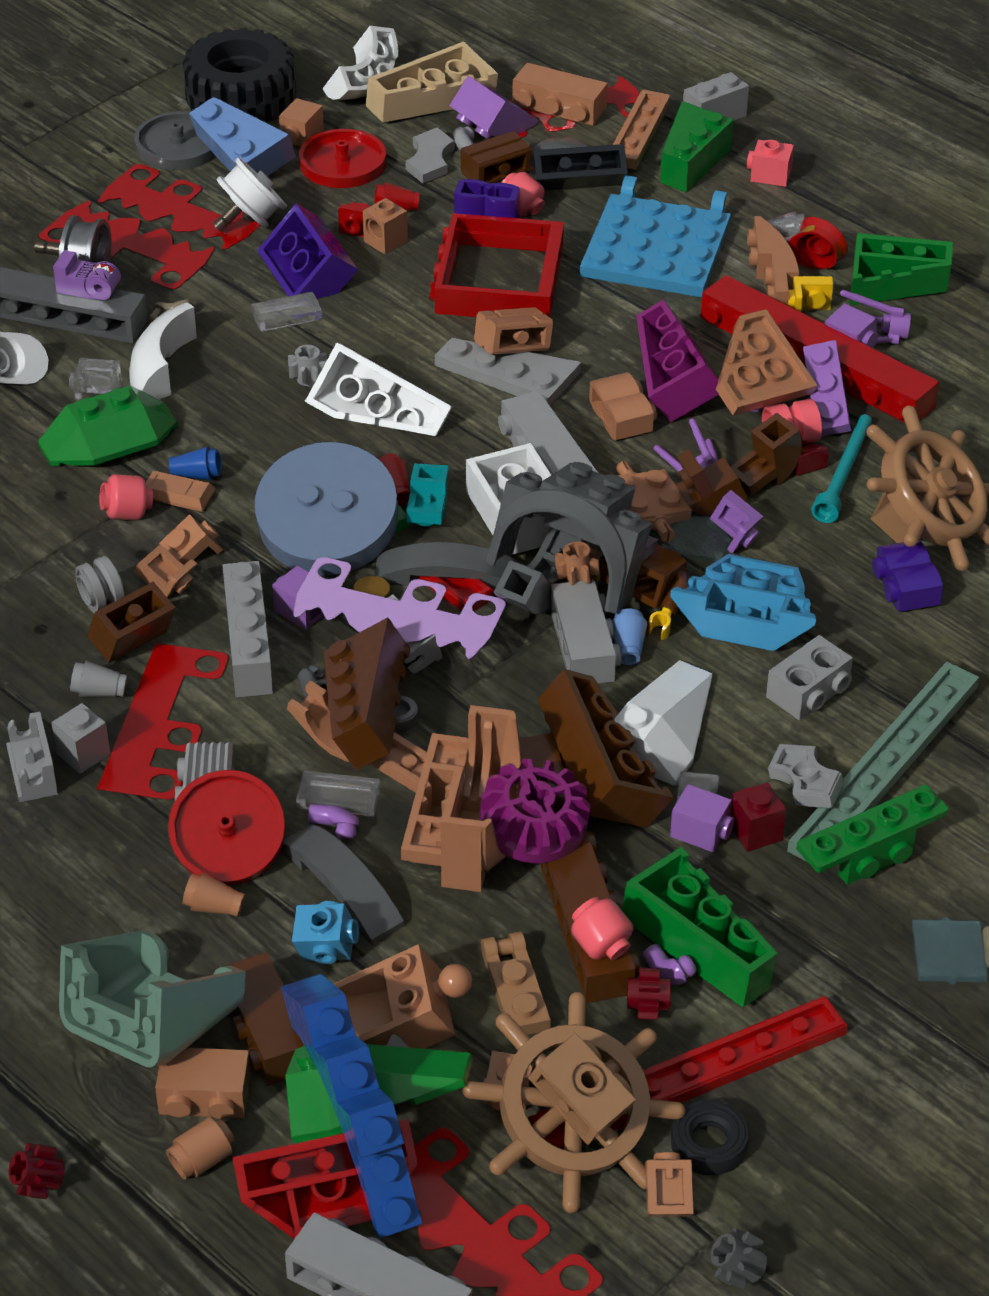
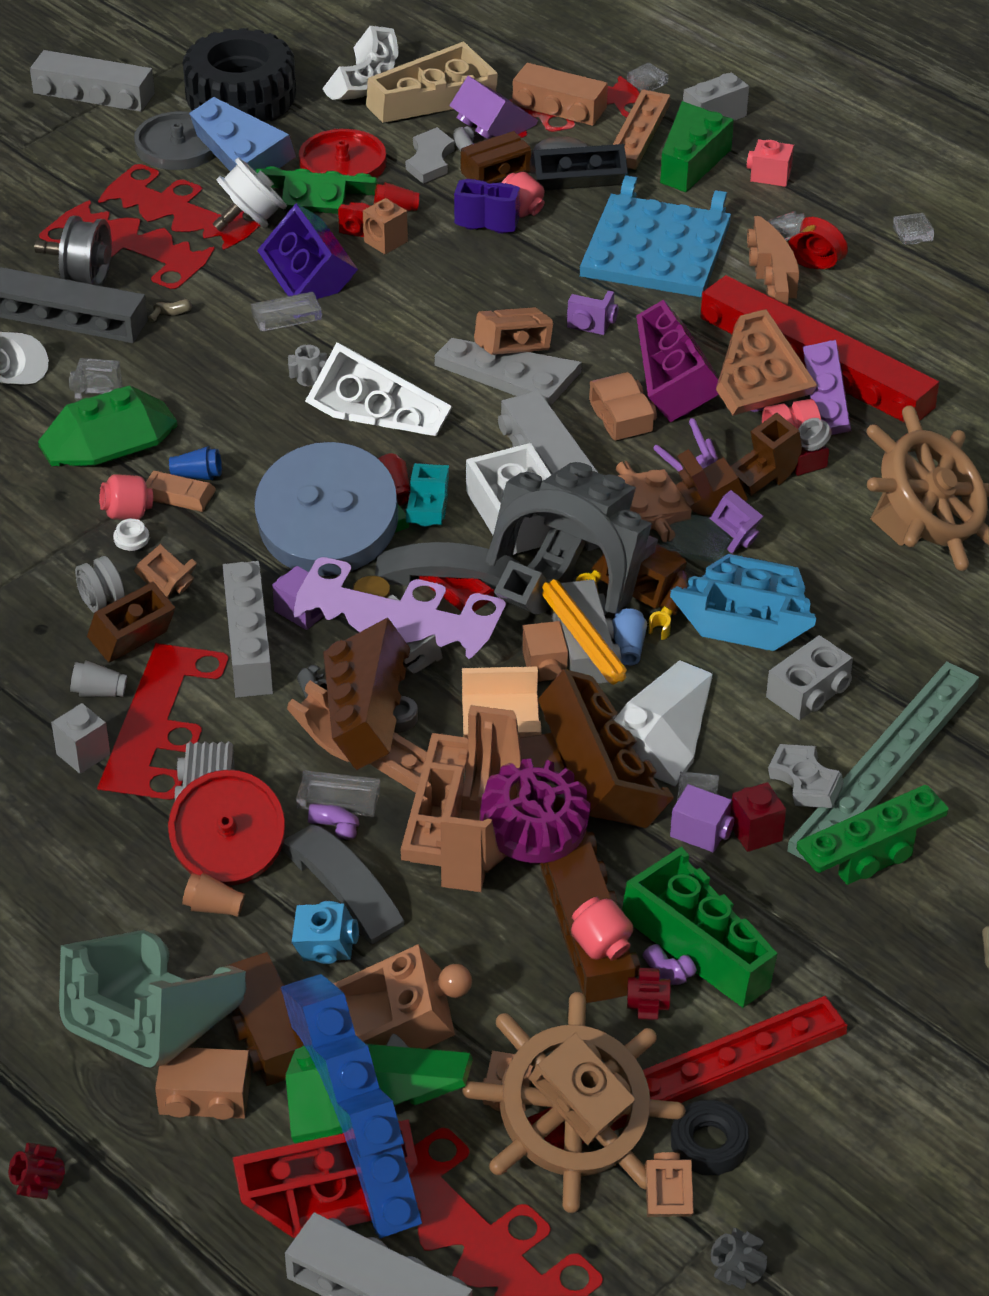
(31, 760): light grey hinge -> none
(85, 278): medium lavender leg -> none
(92, 80): none -> light grey brick
(131, 535): none -> white plate
(160, 340): white brick -> none
(191, 539): nougat bracket -> none
(200, 1148): nougat brick -> none
(301, 120): nougat brick -> none
(318, 190): none -> green bracket
(496, 233): red window -> none
(503, 689): none -> light nougat panel
(515, 982): medium nougat plate -> none
(545, 649): none -> nougat brick
(577, 563): nougat gear -> none
(584, 632): none -> light orange axle
(591, 314): none -> medium lavender bracket
(647, 77): none -> clear tile
(811, 293): yellow bracket -> none
(814, 434): none -> light grey plate
(828, 504): teal piece -> none
(854, 324): medium lavender brick -> none
(894, 324): medium lavender plant -> none
(899, 267): green wedge -> none
(908, 576): dark purple brick -> none
(913, 228): none -> clear plate
(949, 951): clear light blue piece -> none

